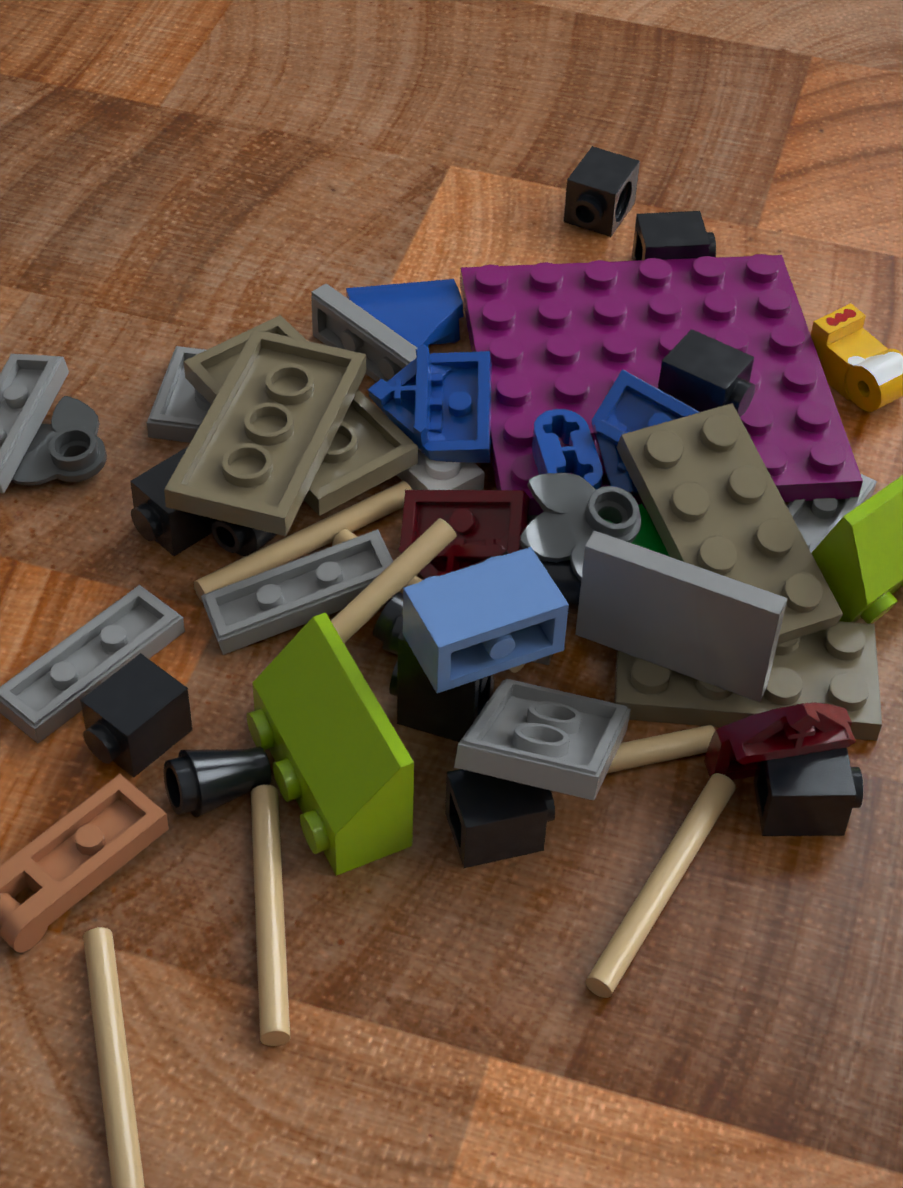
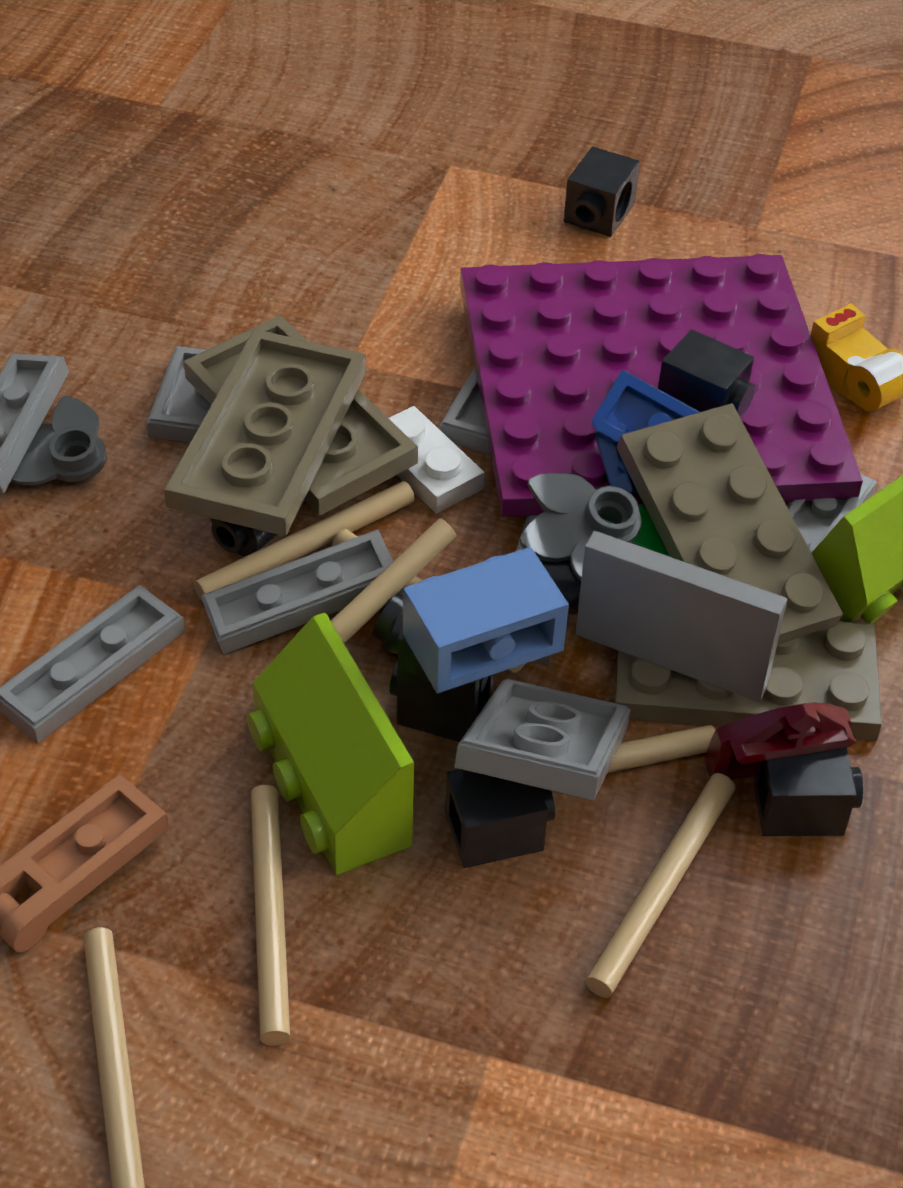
(136, 715): black brick -> none
(154, 521): black brick -> none
(212, 777): black cone -> none
(349, 327): light grey tile -> none
(416, 310): blue slope -> none
(442, 404): blue slope -> none
(484, 521): dark red slope -> none
(578, 457): blue beam -> none
(672, 236): black brick -> none

